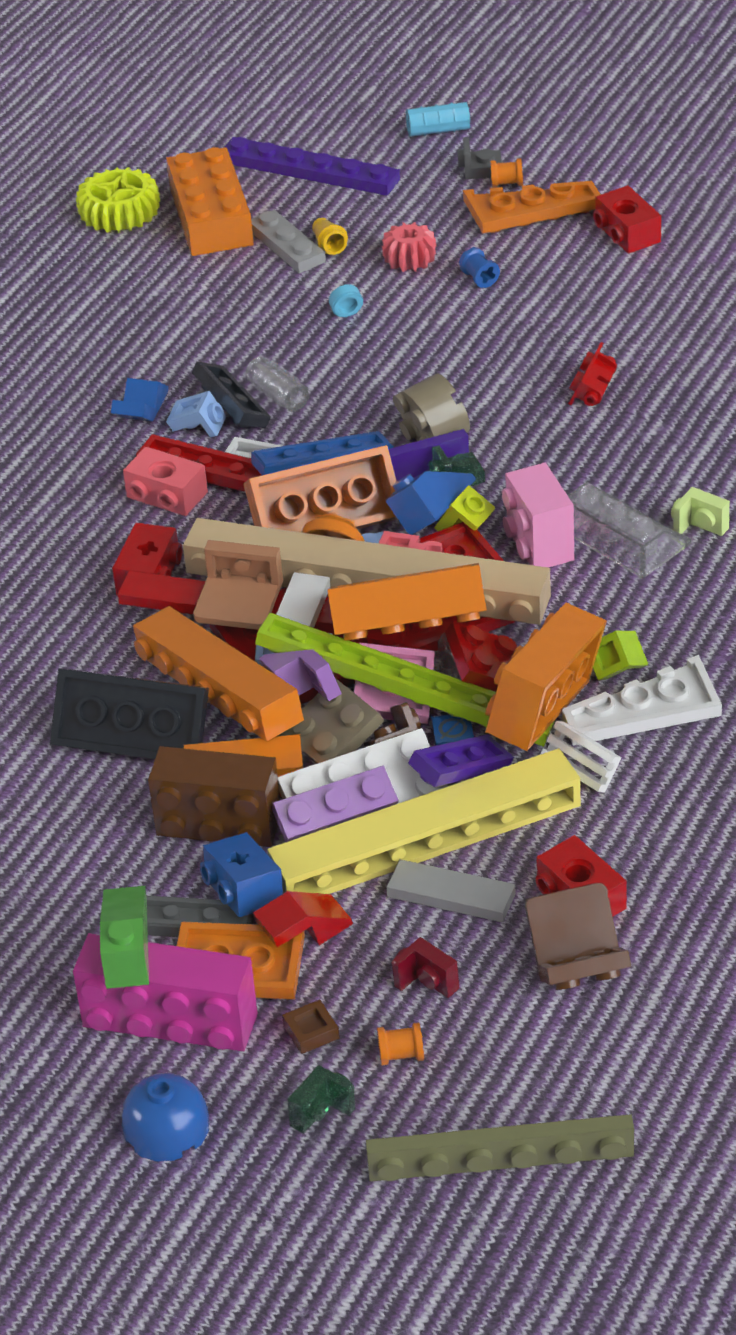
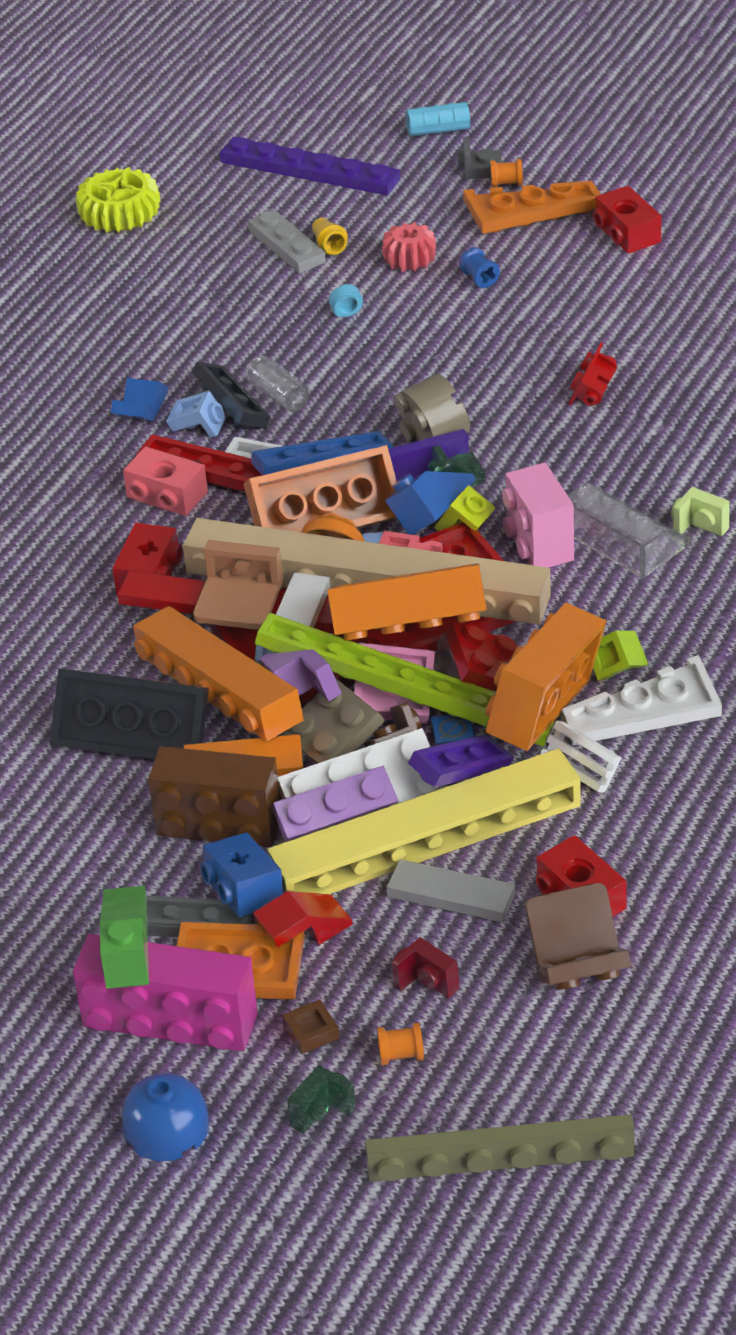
(209, 201): orange brick -> none

